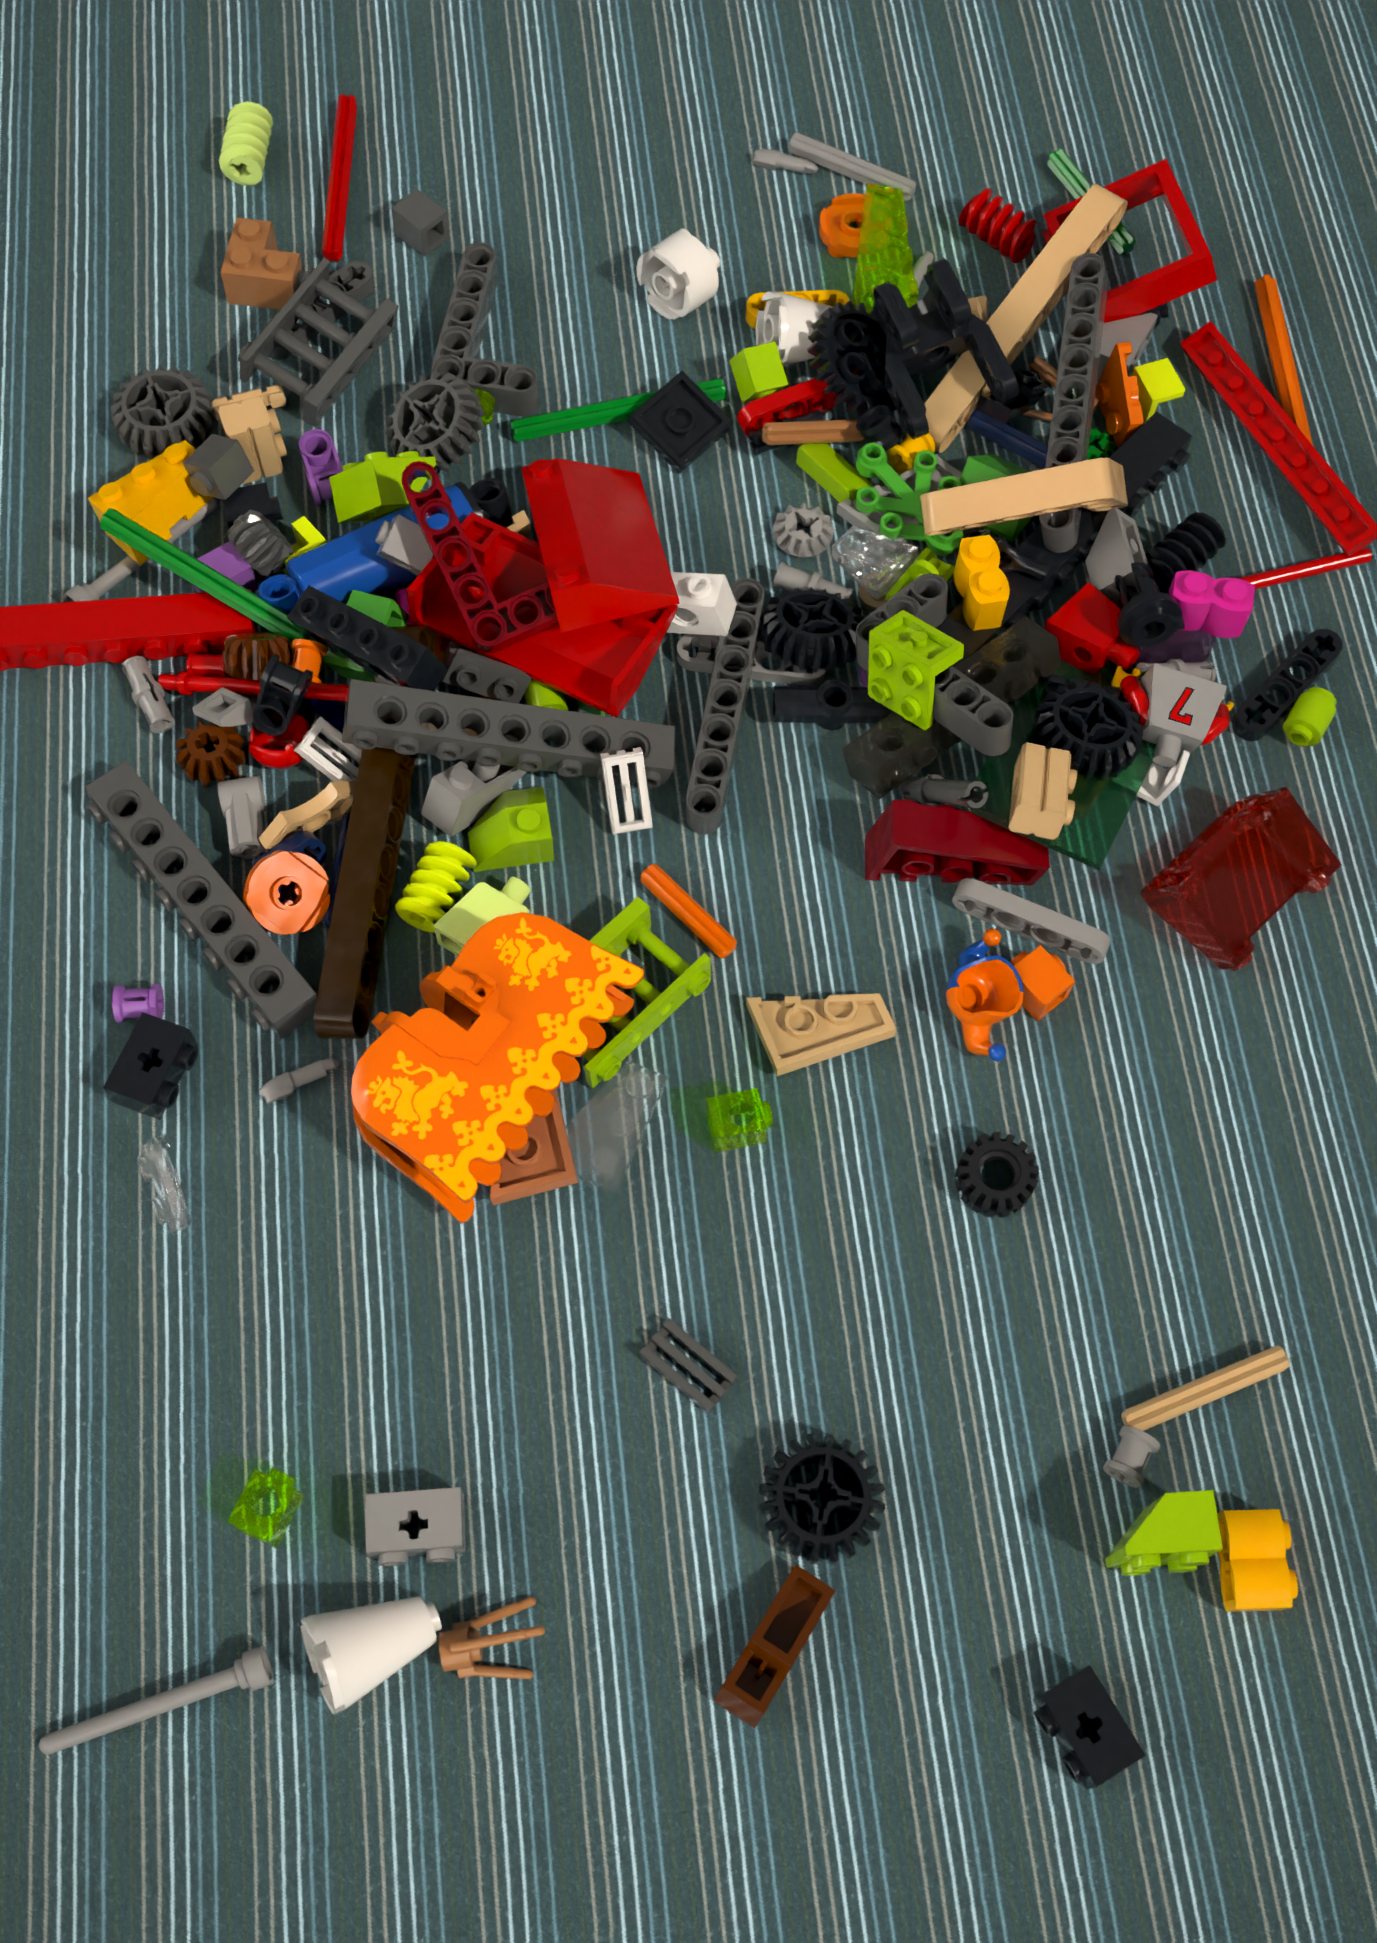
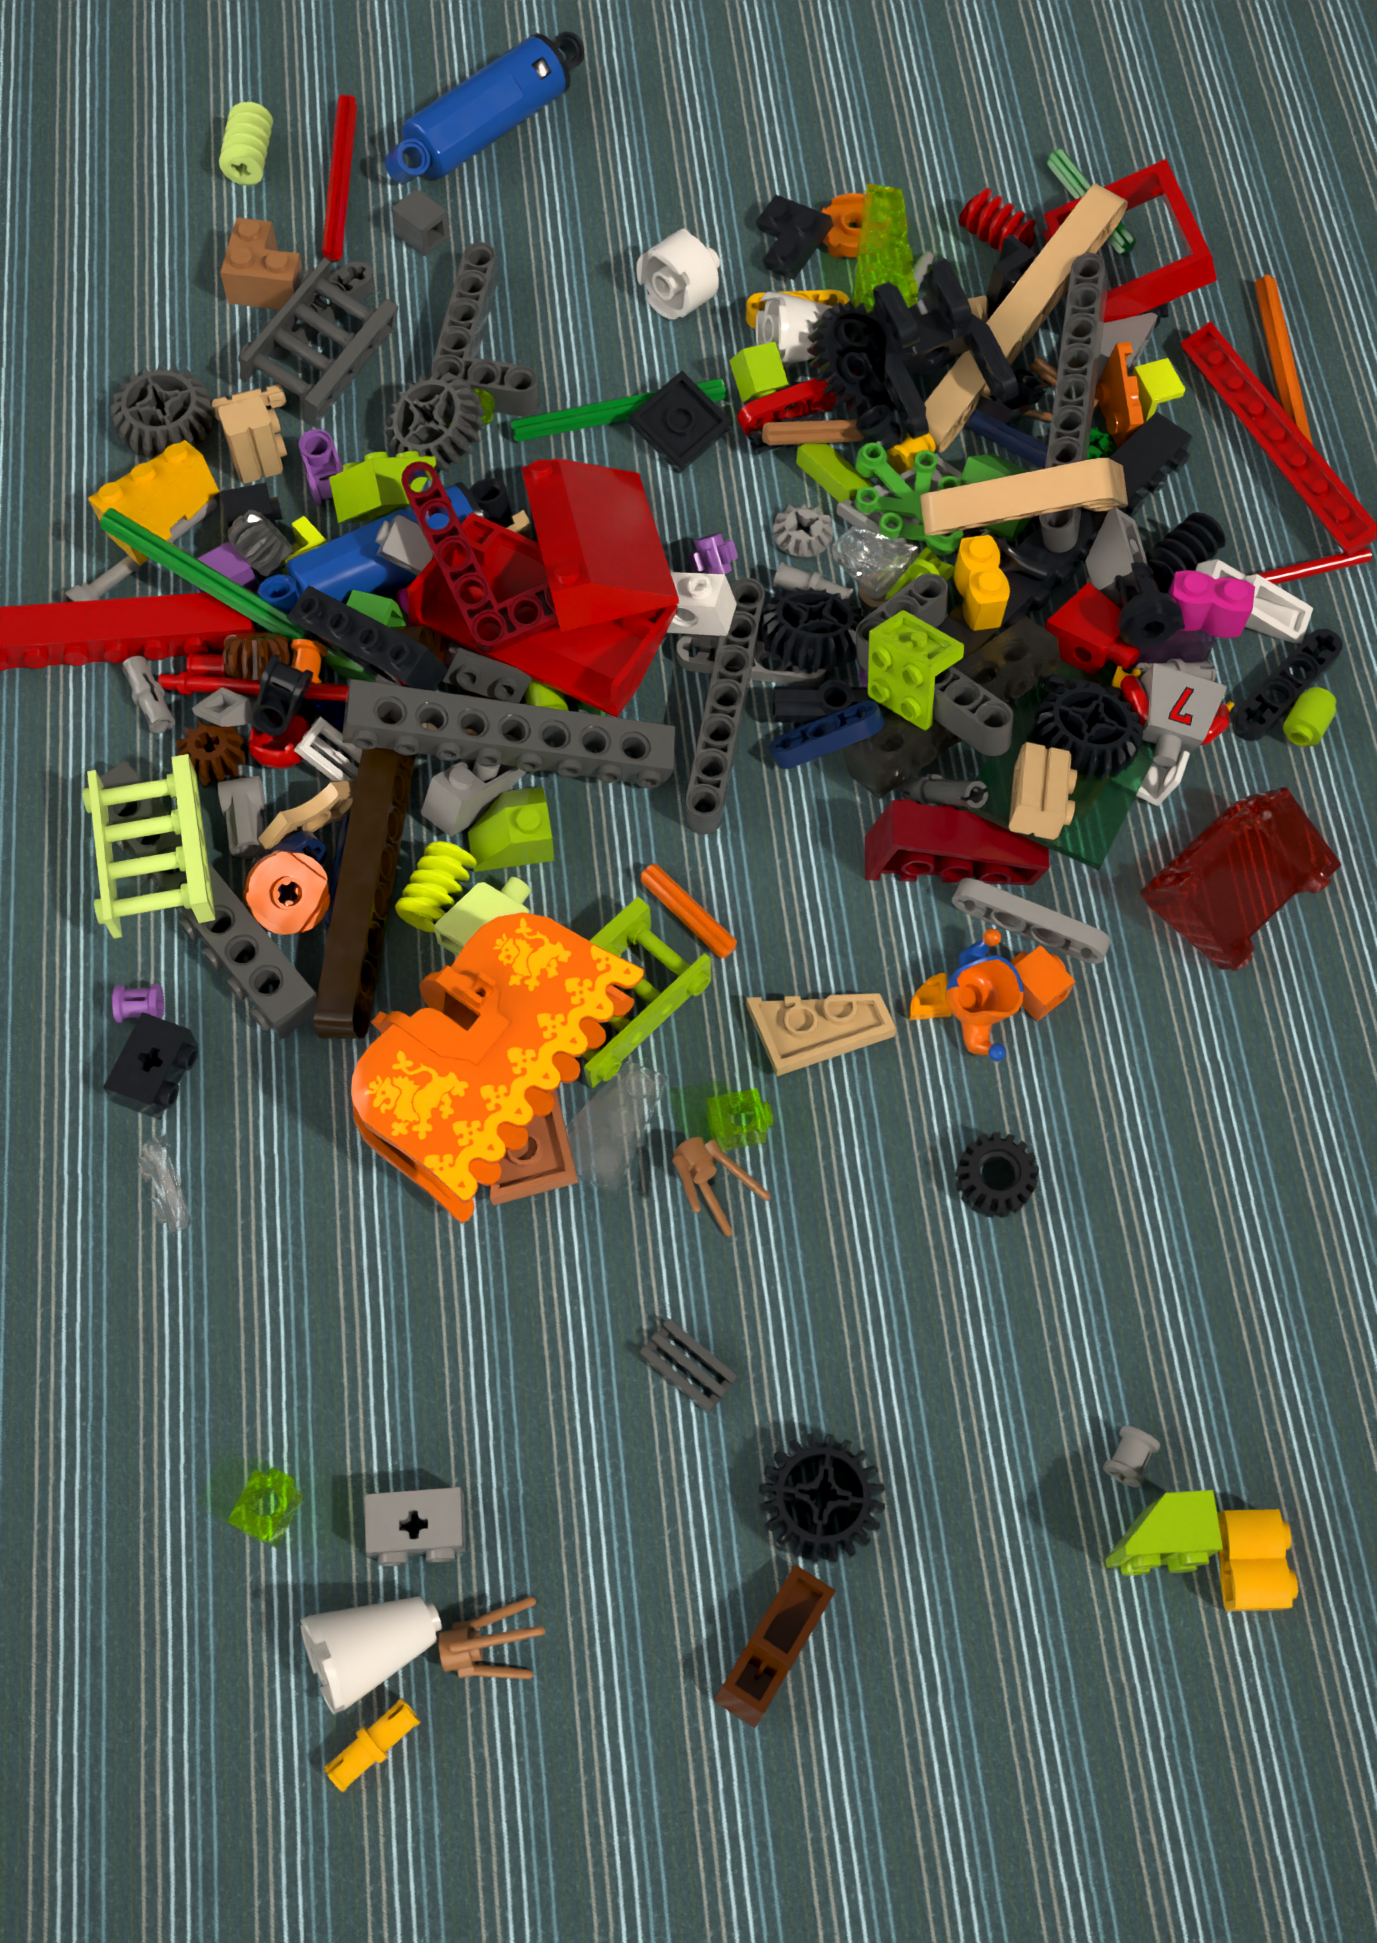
(189, 857): none -> yellowish green fence
(218, 467): dark grey brick -> none
(250, 1671): light grey piece -> none
(286, 1083): light grey piece -> none
(371, 1744): none -> yellow pin
(485, 106): none -> blue piece
(621, 759): white tile -> none
(697, 1162): none -> medium nougat plant
(713, 554): none -> medium lavender gear
(775, 159): light grey piece -> none
(798, 234): none -> black plate
(827, 734): none -> dark blue beam
(849, 164): light grey axle -> none
(930, 999): none -> light orange tile
(1013, 263): none -> black bracket
(1110, 1742): black brick -> none
(1206, 1389): tan axle -> none
(1273, 610): none -> white slope

